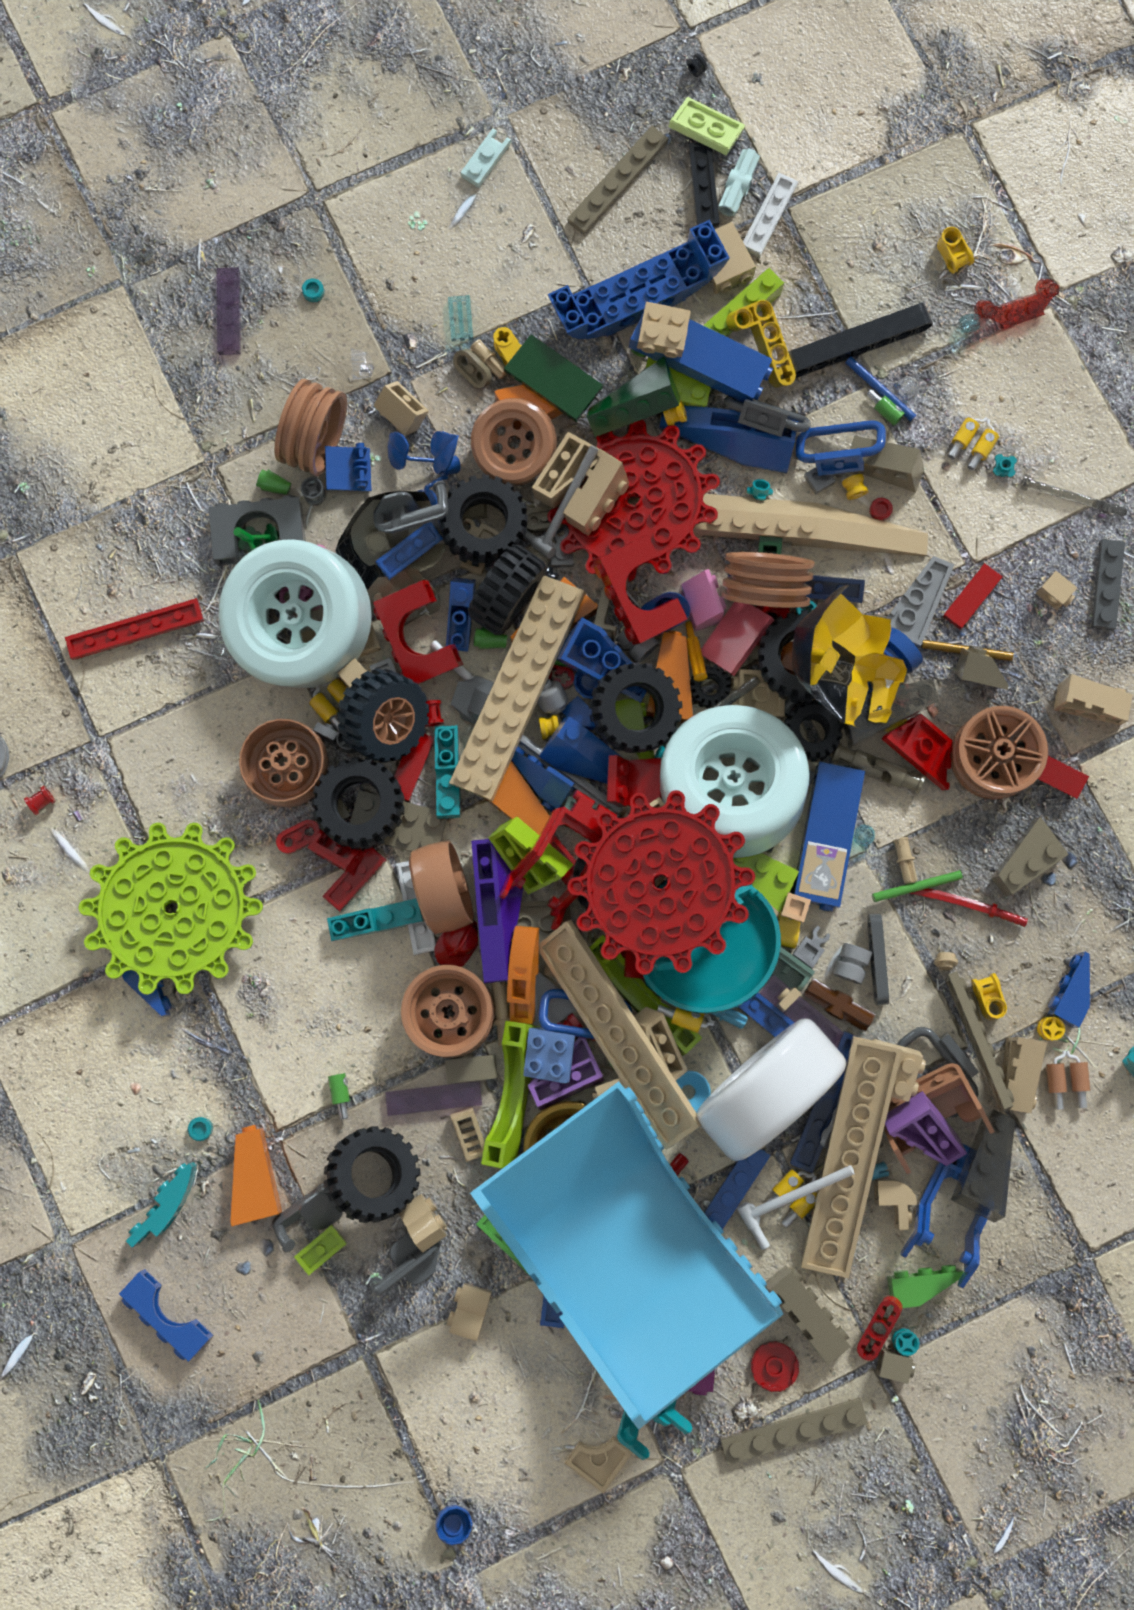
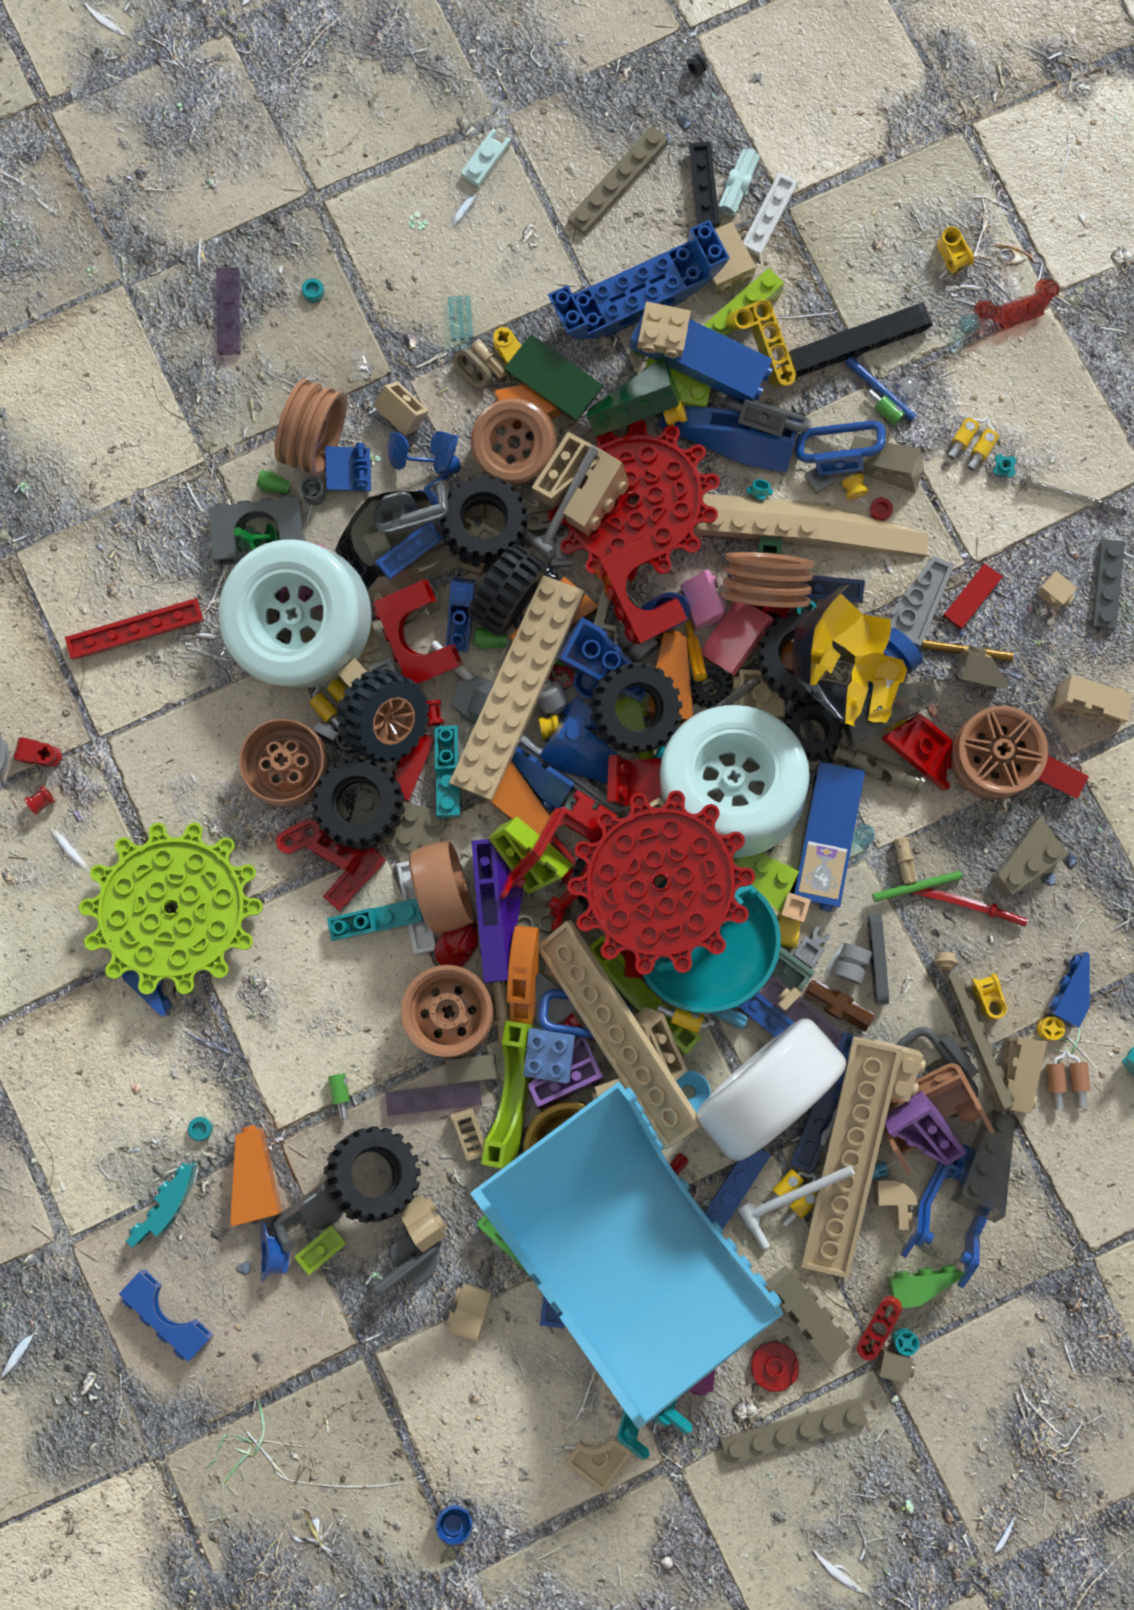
(35, 752): none -> red piece
(273, 1259): none -> blue piece
(706, 126): yellowish green tile -> none

